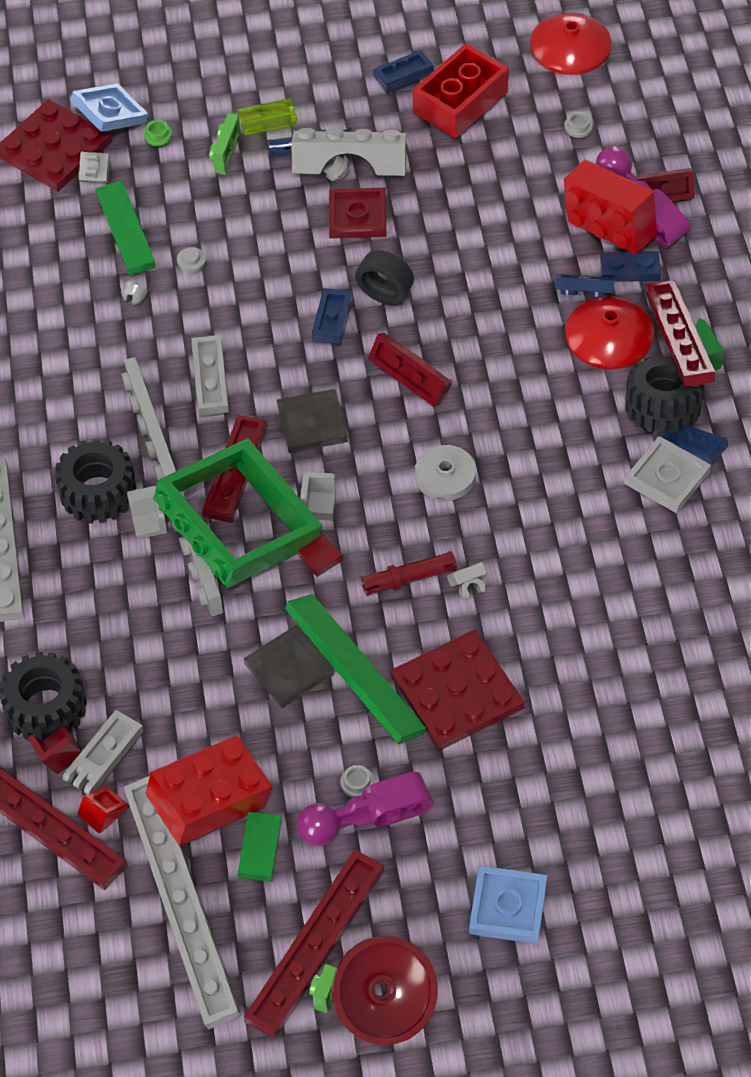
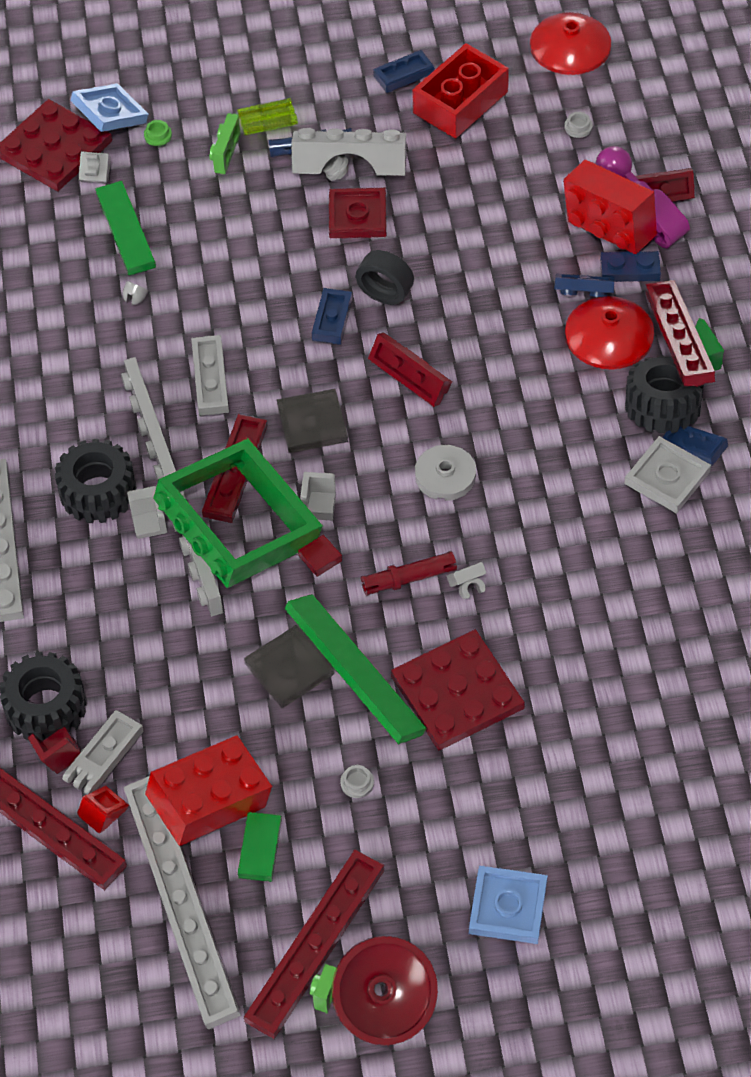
(191, 260): light grey plate -> none
(379, 804): magenta beam -> none

